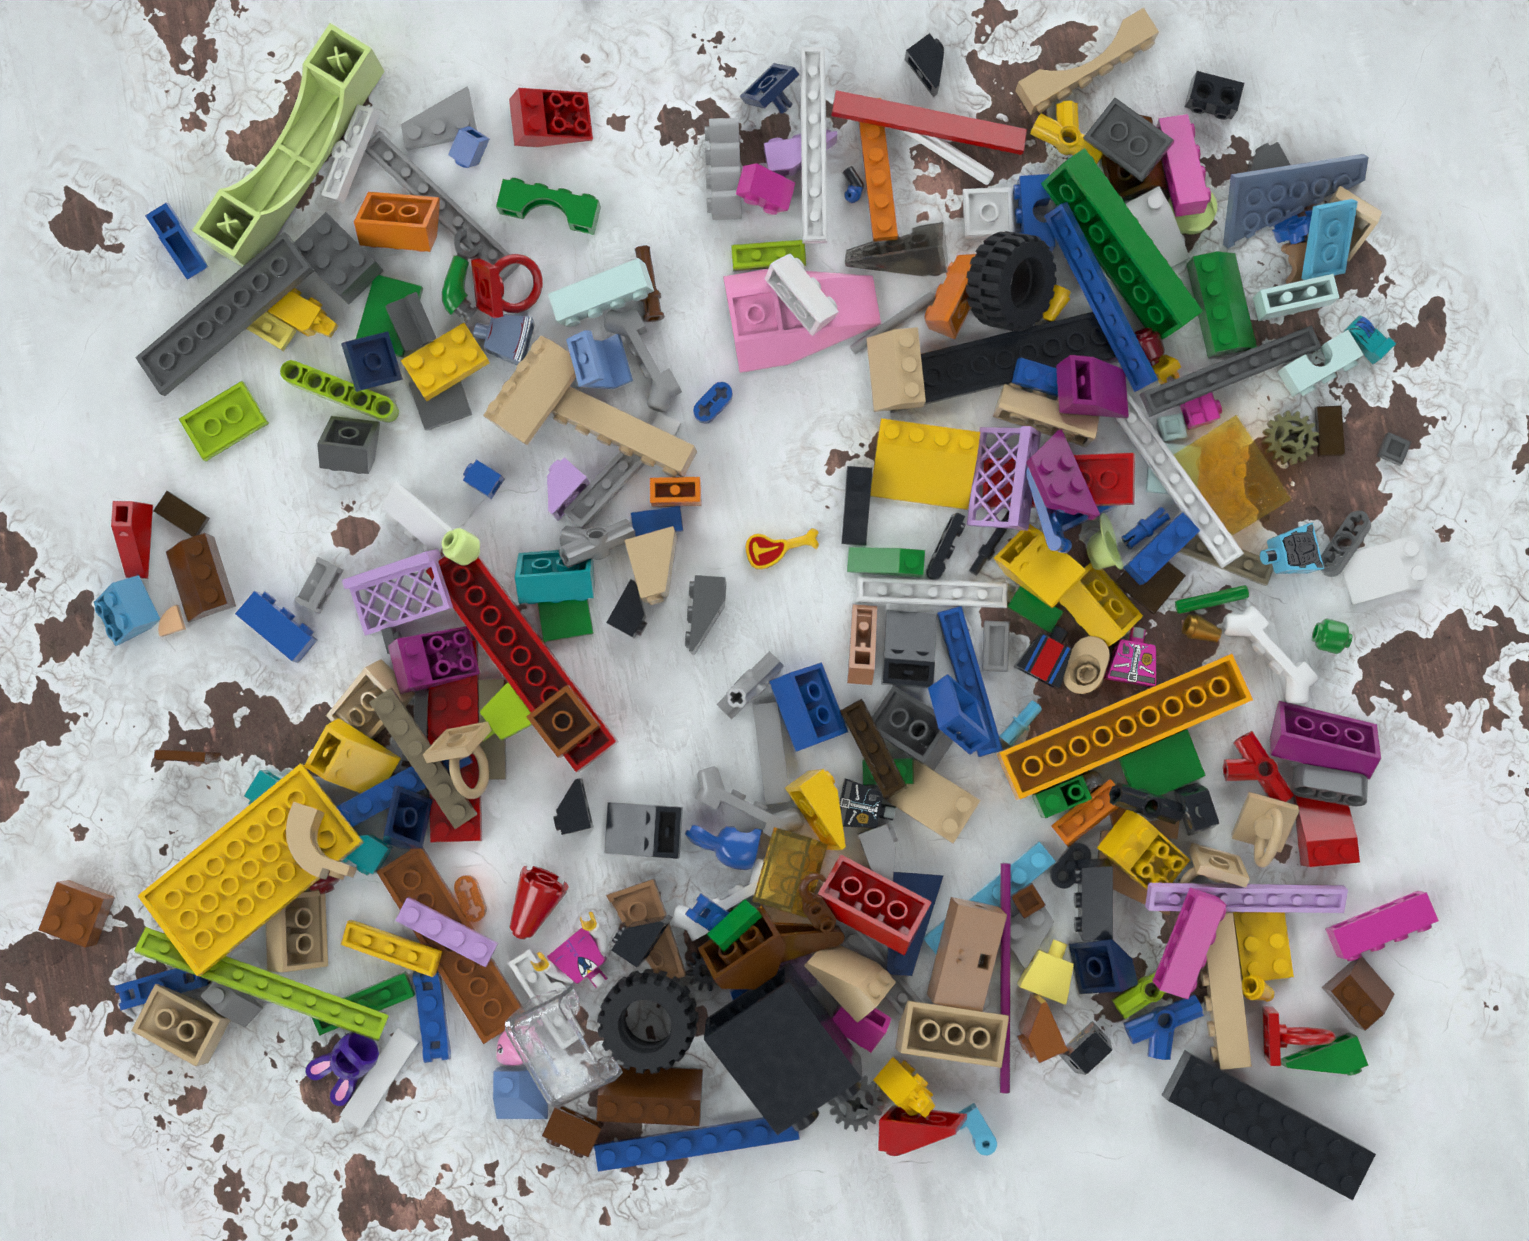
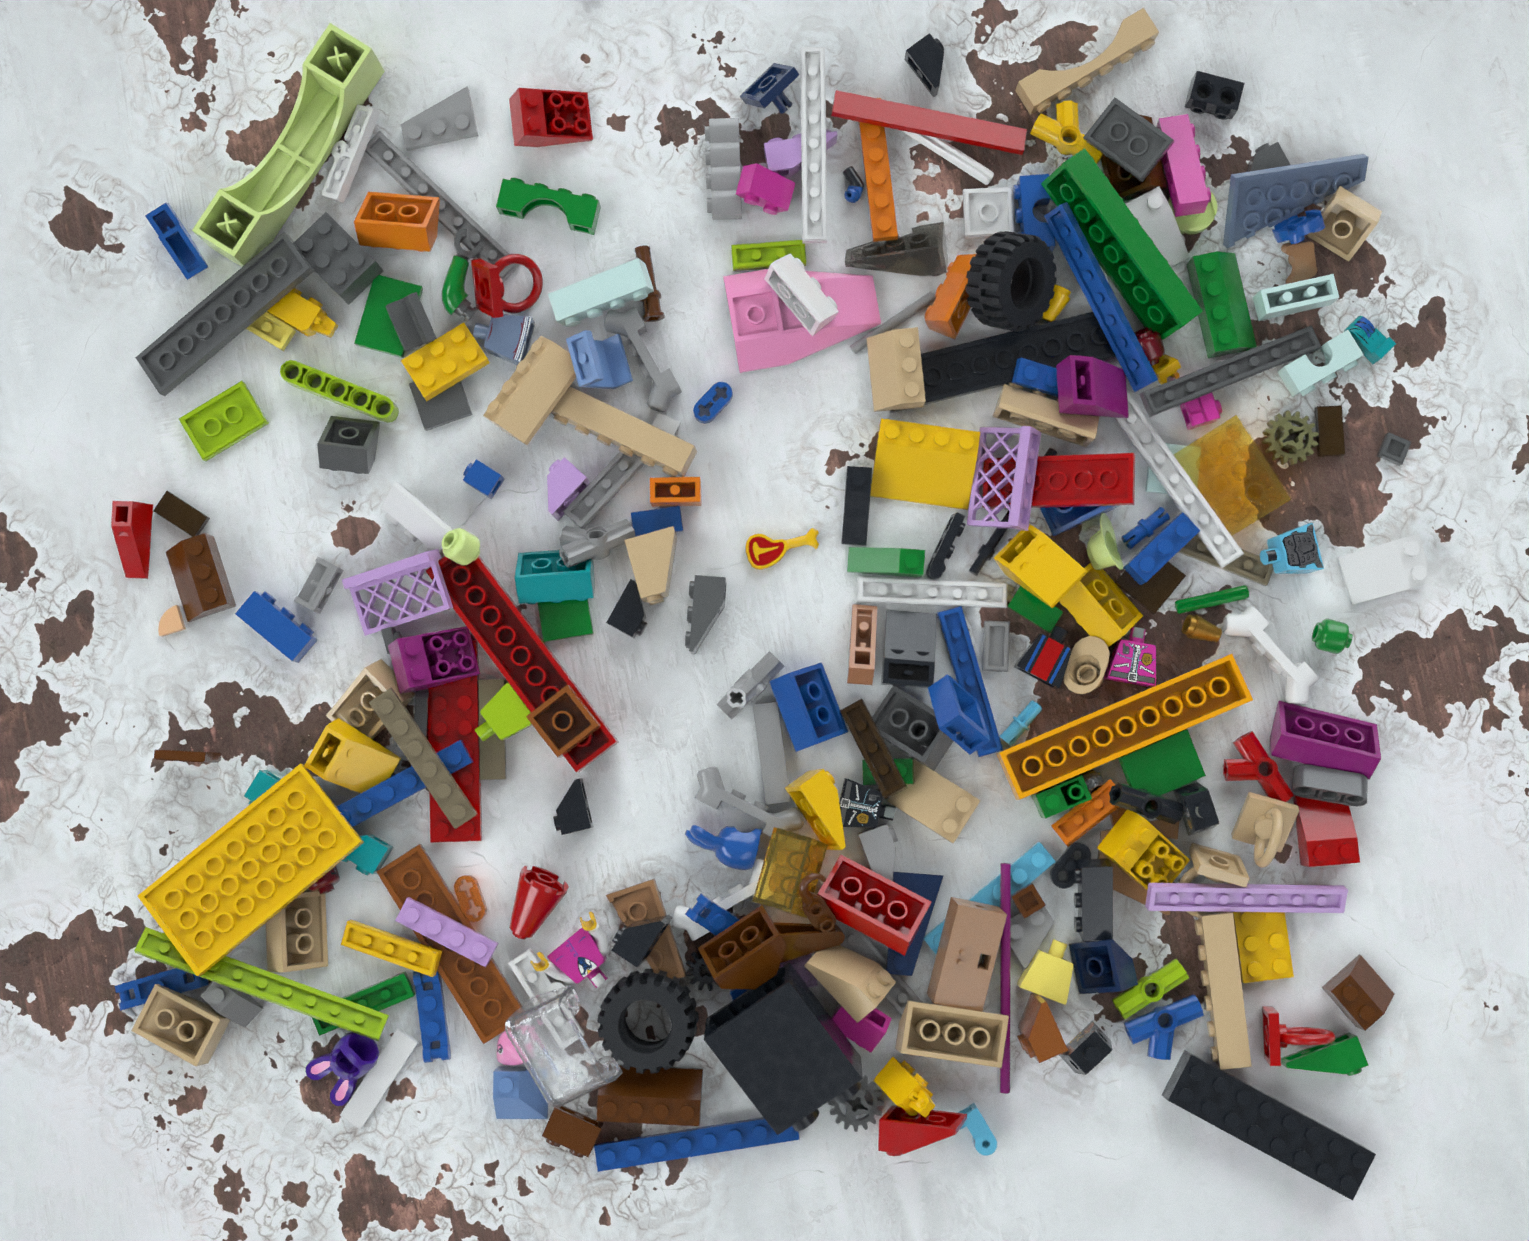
(76, 913): dark orange brick -> none
(126, 610): dark azure slope -> none
(303, 844): tan arch -> none
(371, 361): dark blue tile -> none
(407, 819): dark blue slope -> none
(458, 744): tan tile -> none
(468, 147): brick -> none
(643, 830): slope -> none
(734, 925): green tile -> none
(1050, 521): plate -> none
(1060, 478): magenta wing -> none
(1172, 427): light aqua tile -> none
(1189, 943): dark pink brick -> none
(1256, 989): yellow cone -> none
(1329, 239): medium azure tile -> none
(1360, 532): dark grey beam -> none
(1382, 925): dark pink brick -> none

